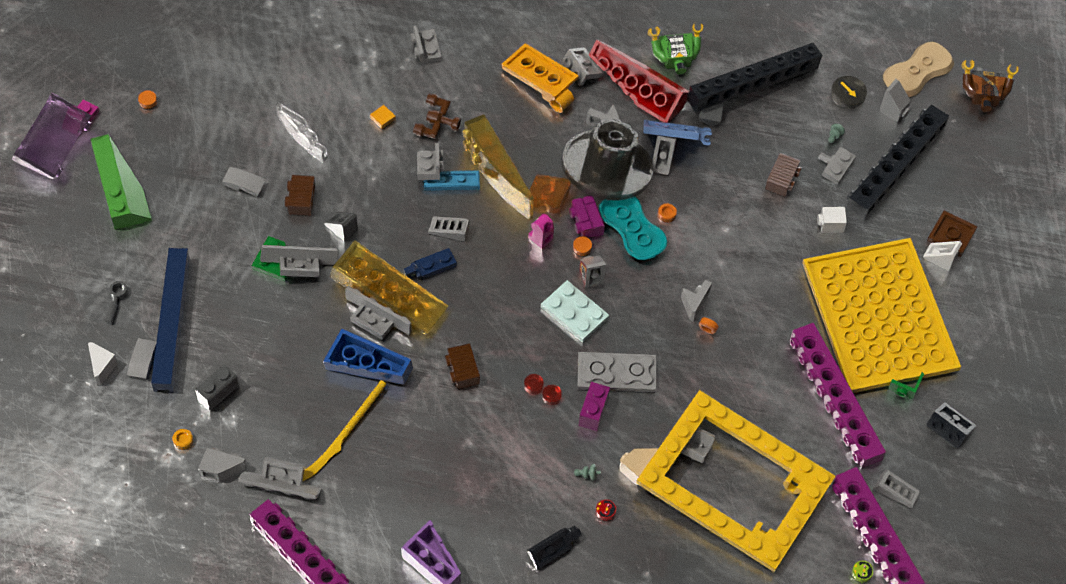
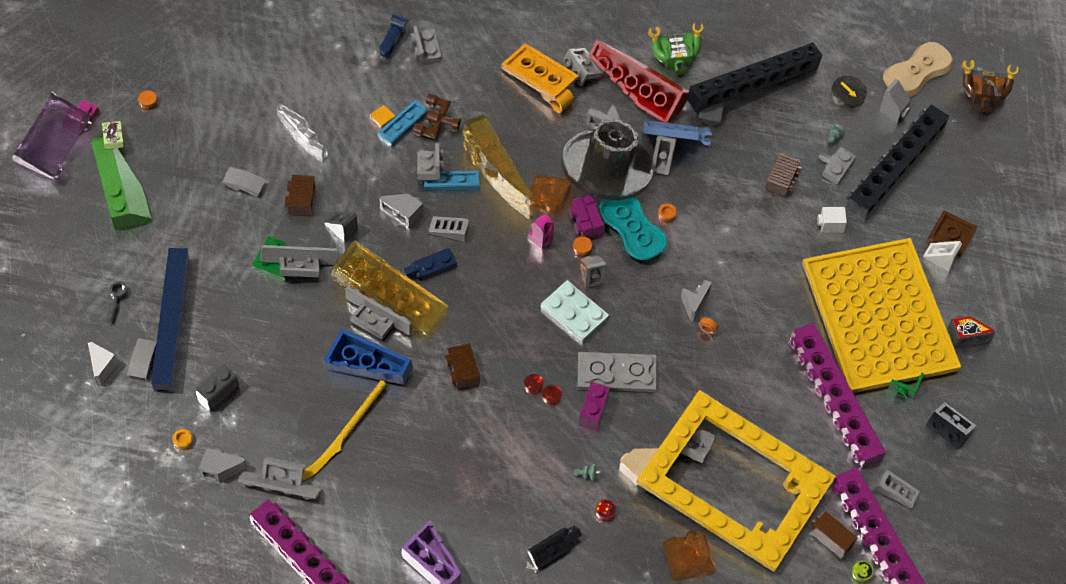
(112, 135): none -> tile
(397, 26): none -> dark blue piece
(402, 123): none -> dark azure tile
(402, 207): none -> light grey slope
(689, 554): none -> clear orange slope
(833, 534): none -> reddish brown brick
(969, 331): none -> slope

